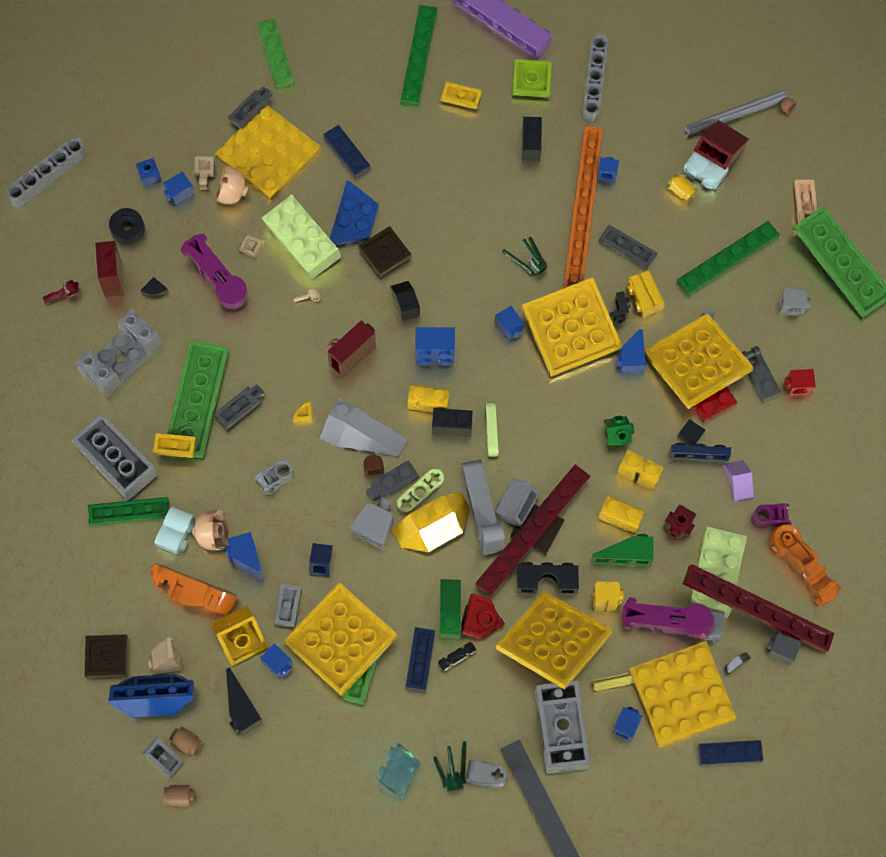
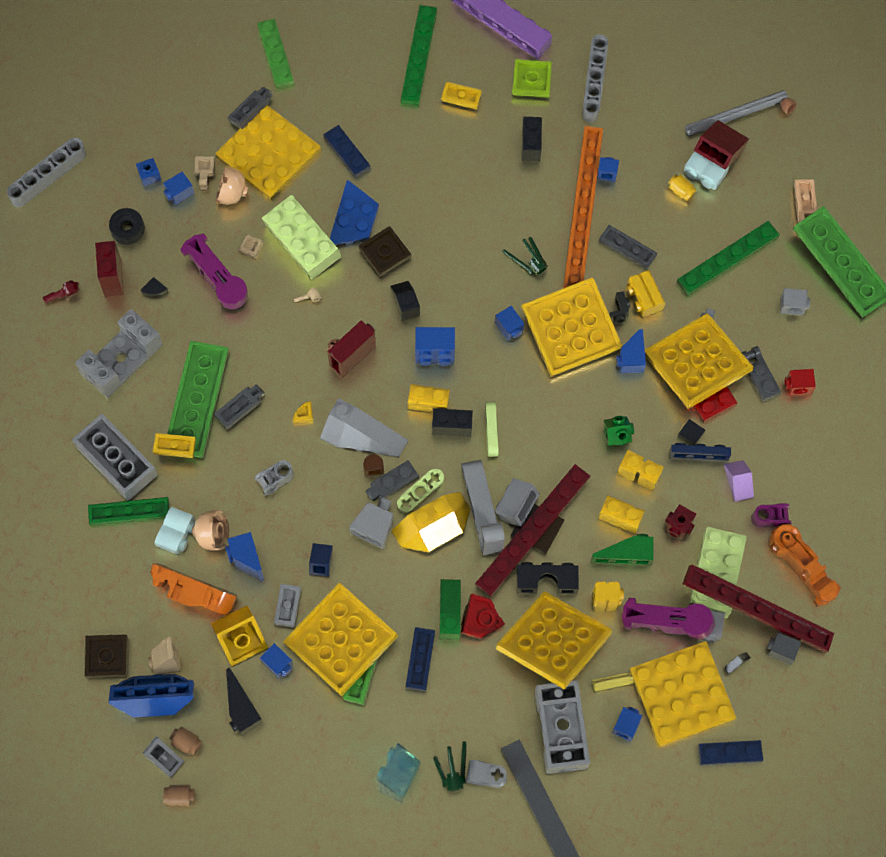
(457, 656): black axle -> none

